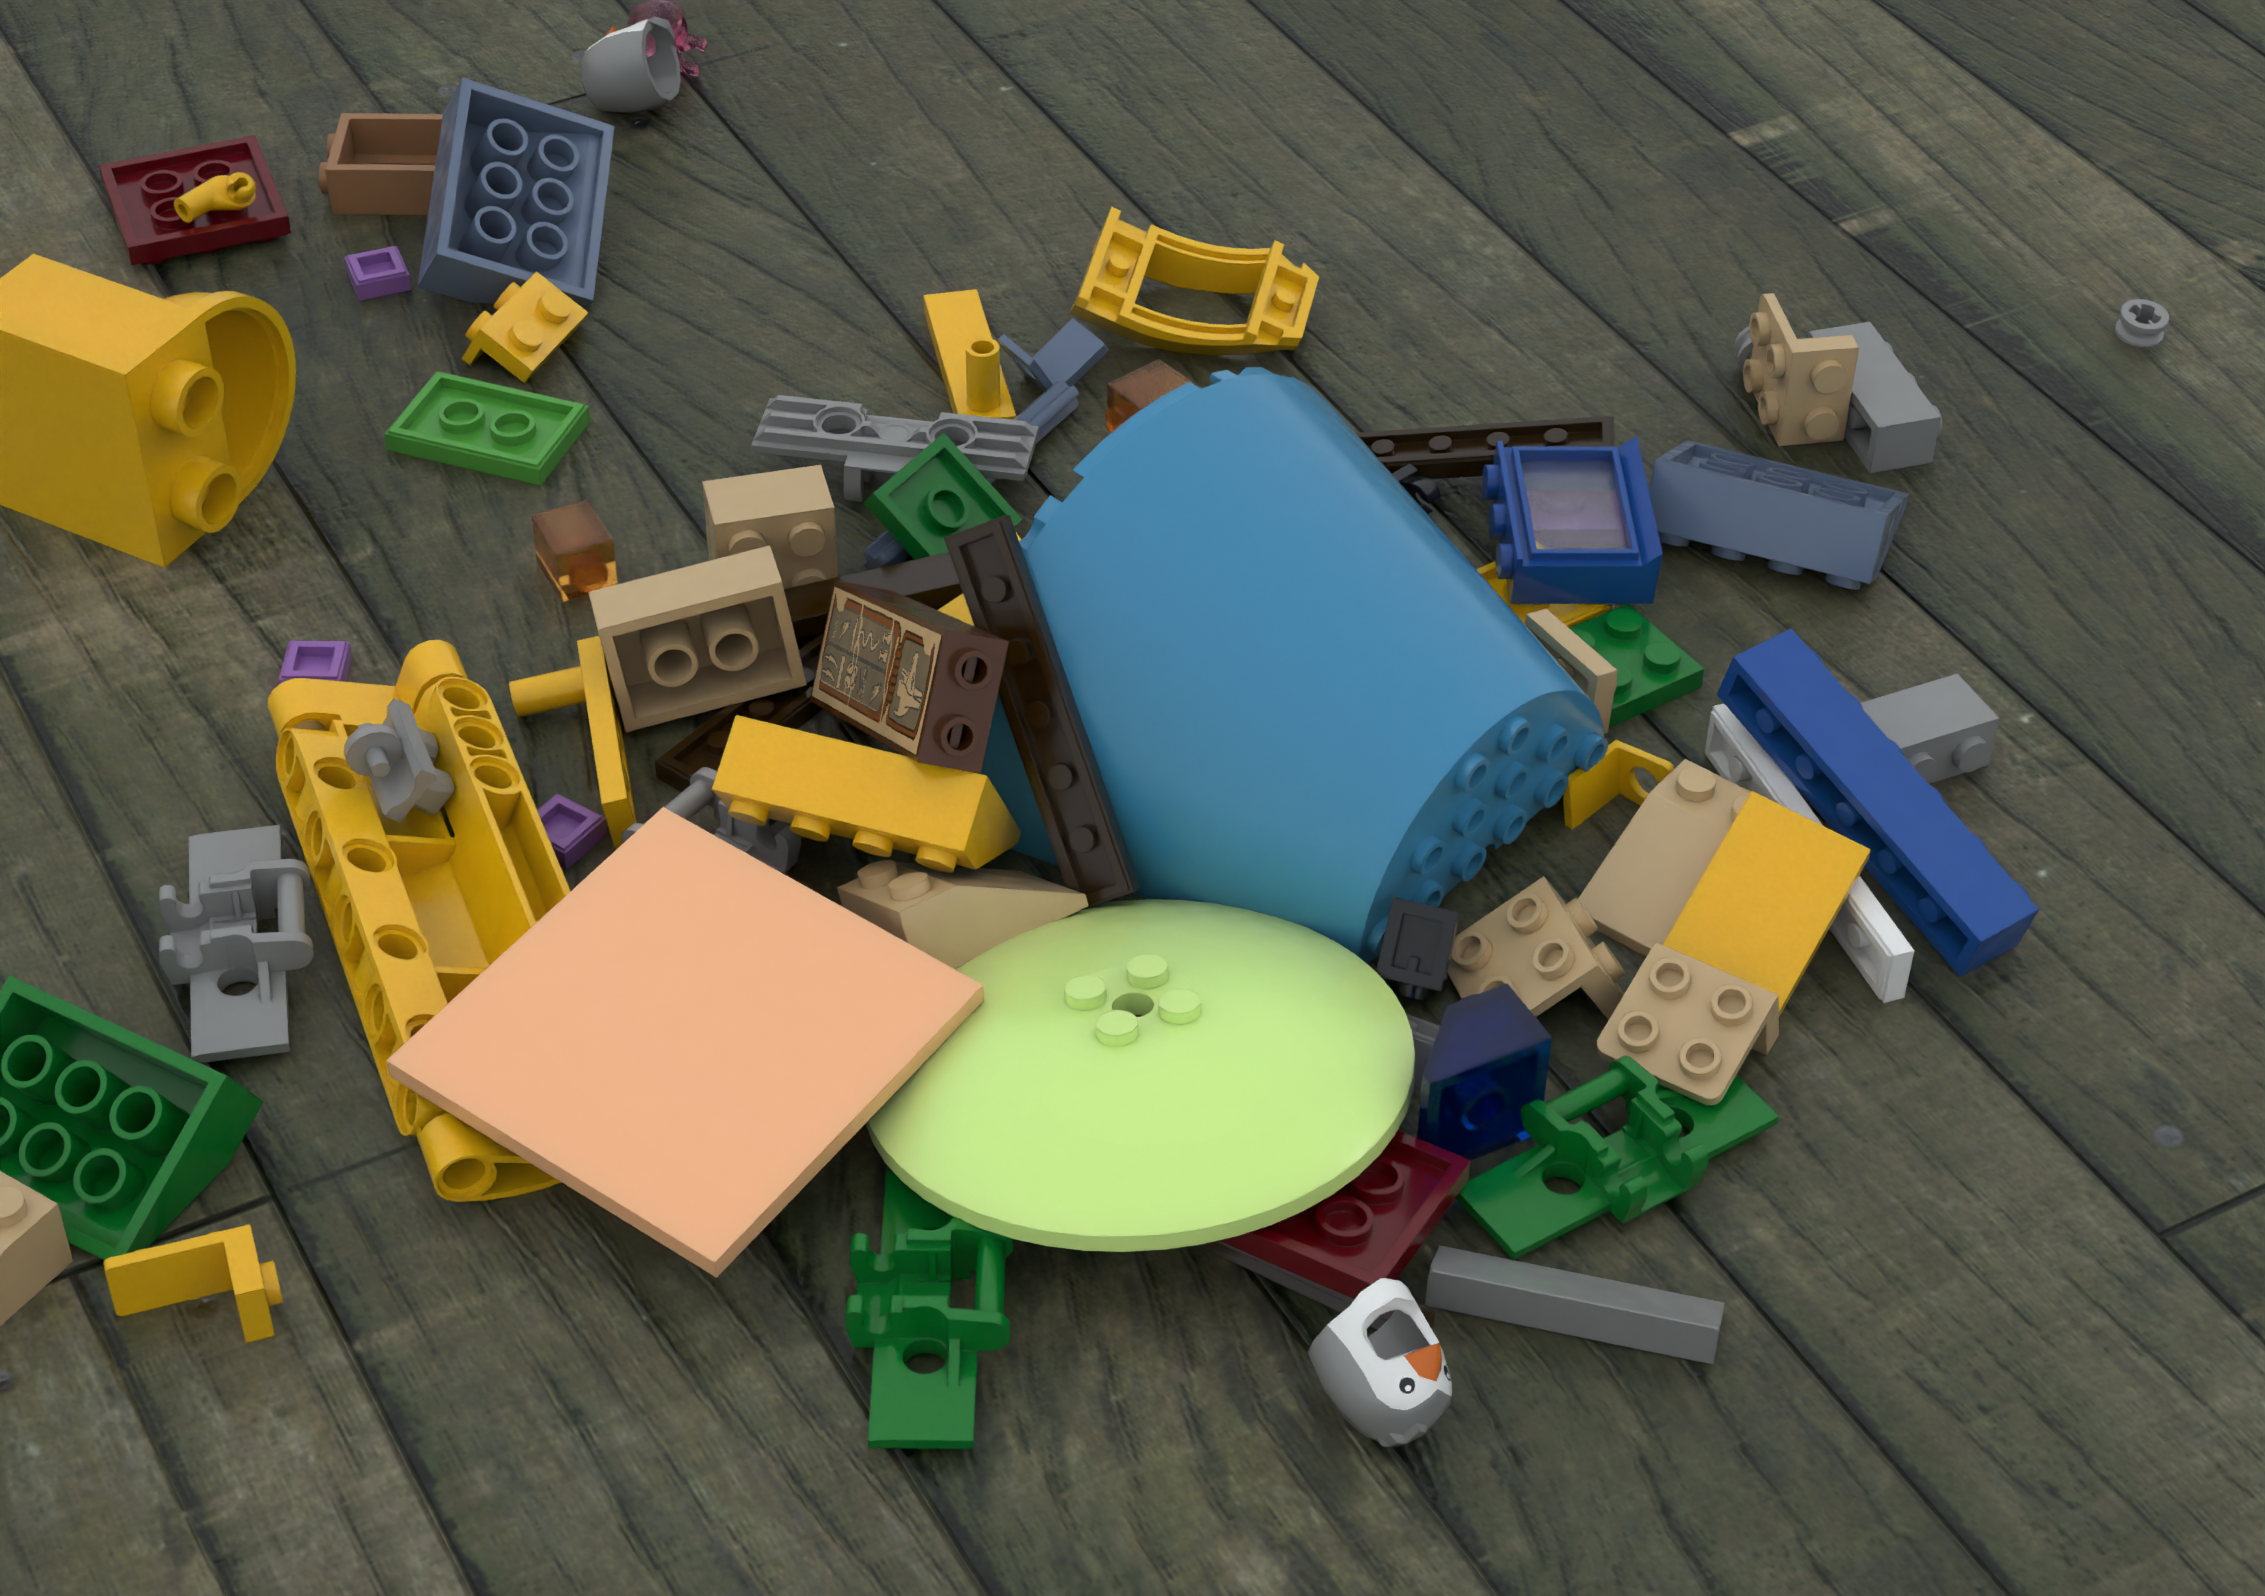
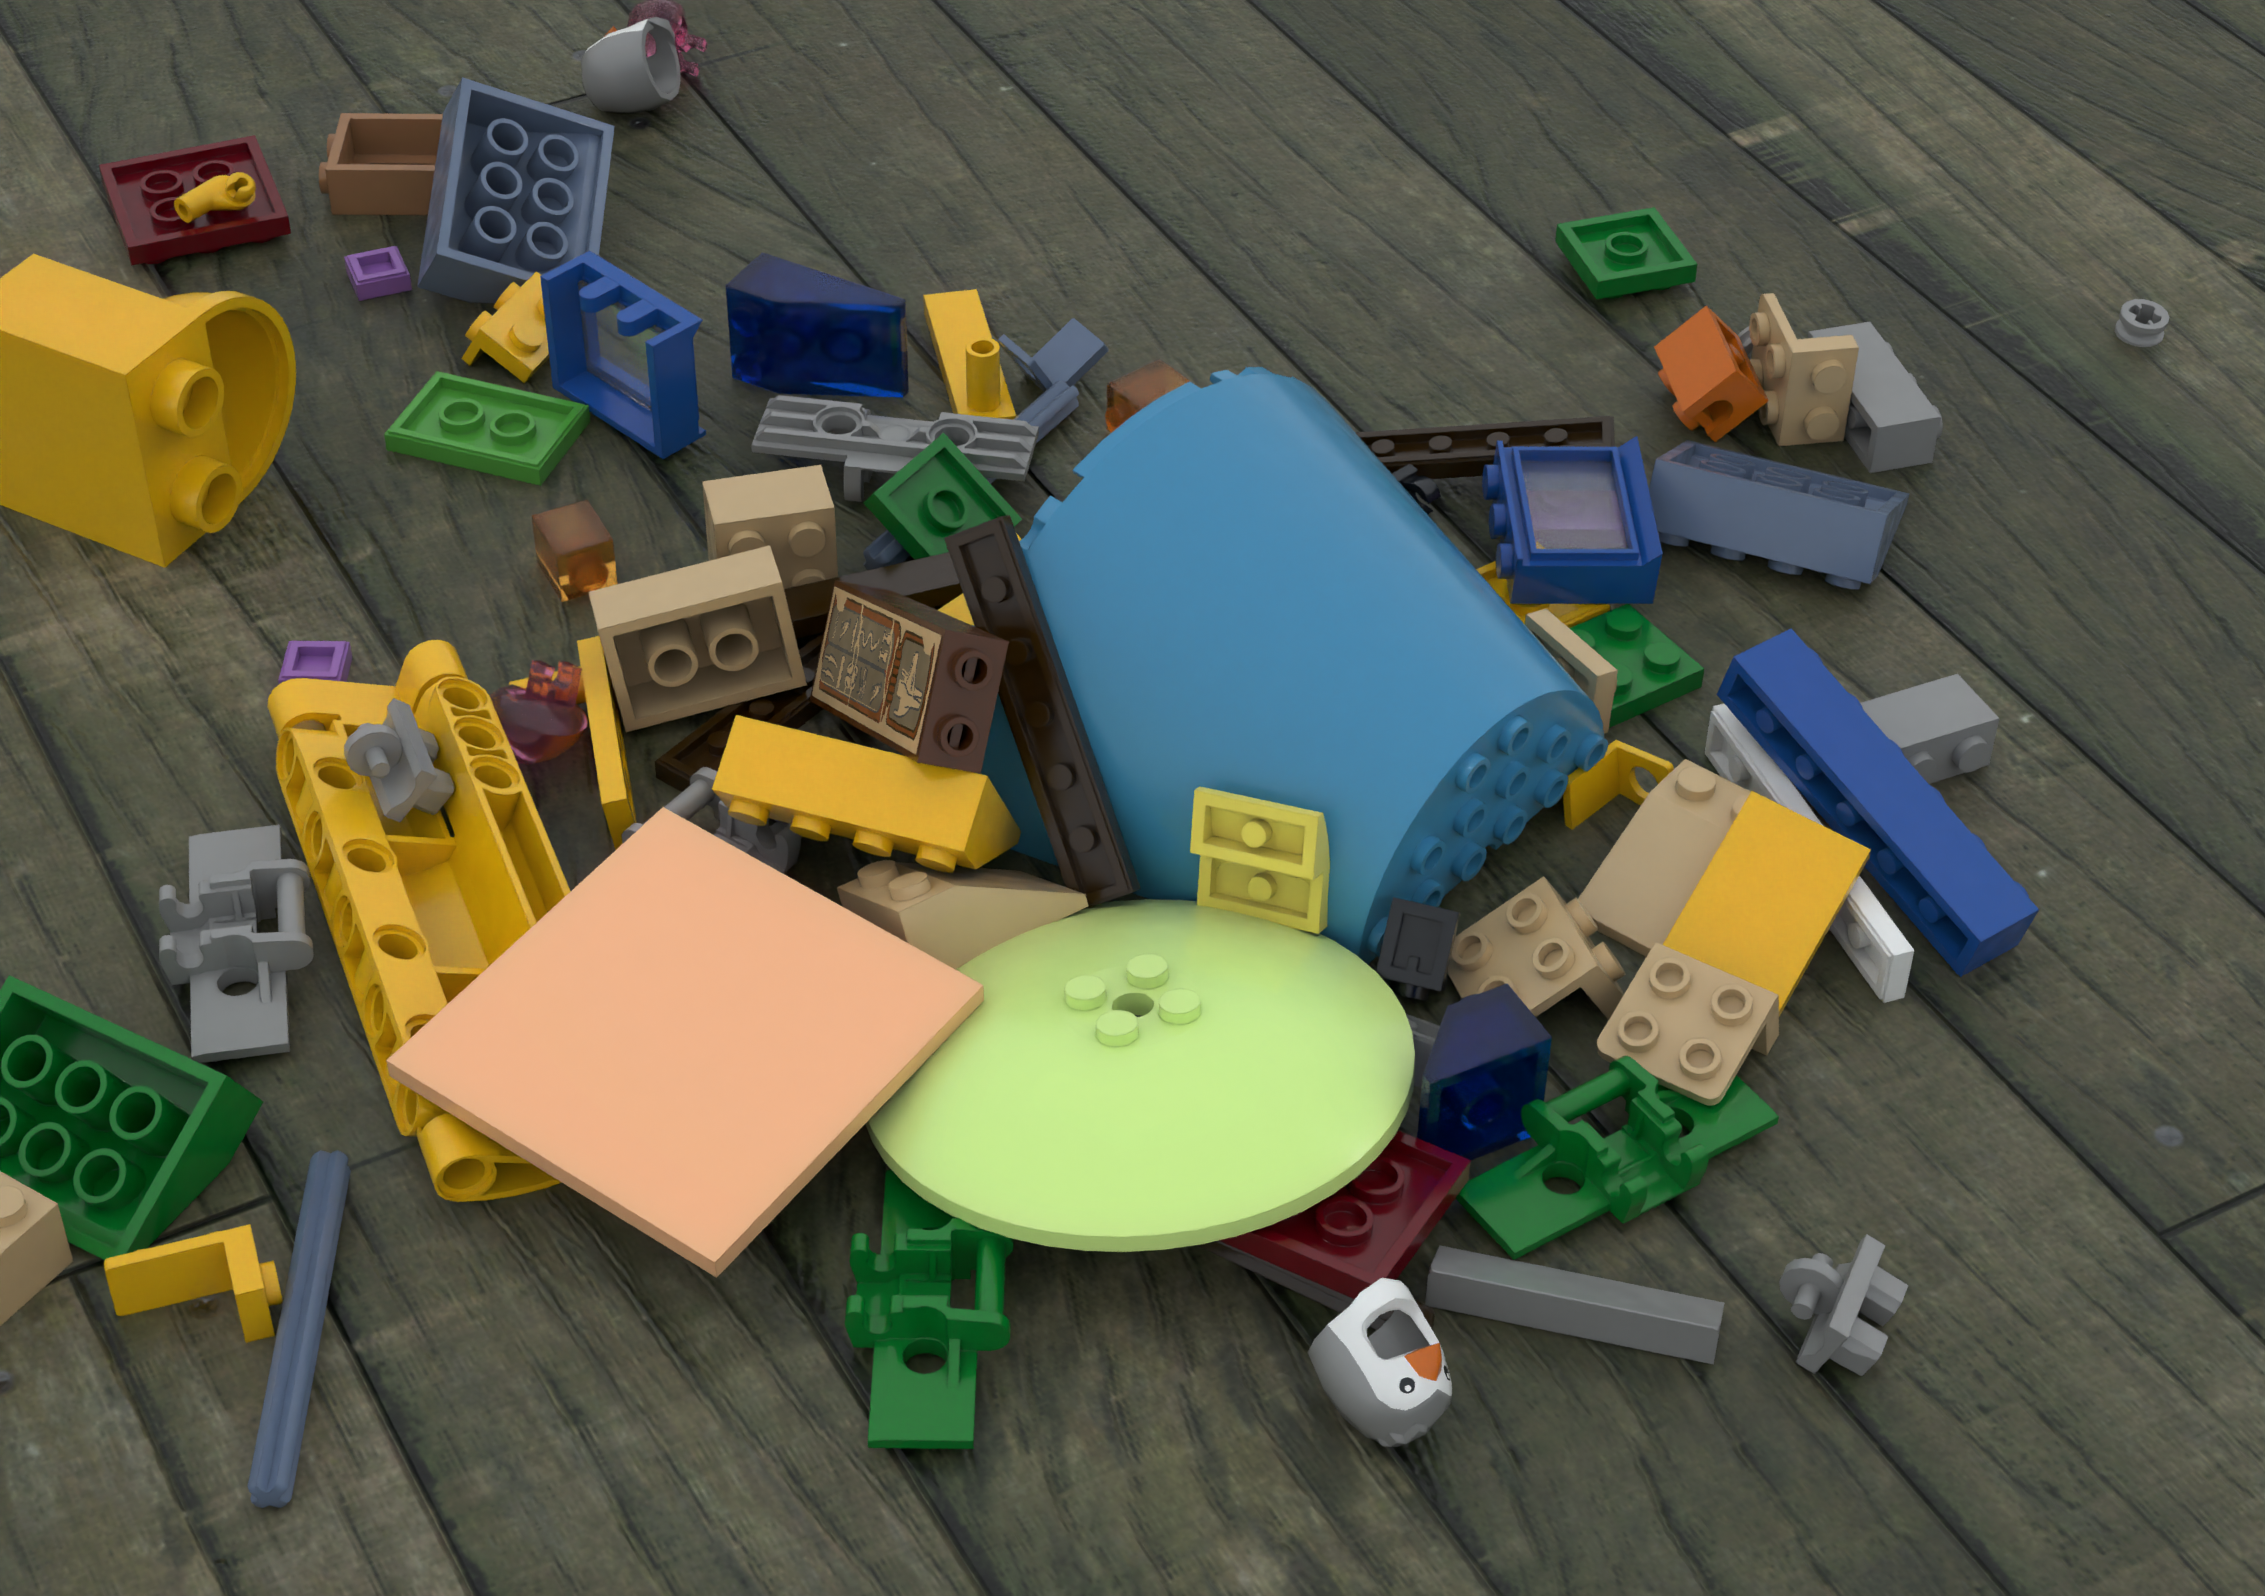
(299, 1331): none -> sand blue axle
(544, 715): none -> clear pink piece
(571, 829): medium lavender tile -> none
(623, 352): none -> blue window
(815, 332): none -> clear blue slope
(1129, 254): yellow wedge -> none
(1261, 858): none -> light yellow slope
(1626, 253): none -> green plate
(1709, 375): none -> orange brick
(1836, 1299): none -> light grey hips

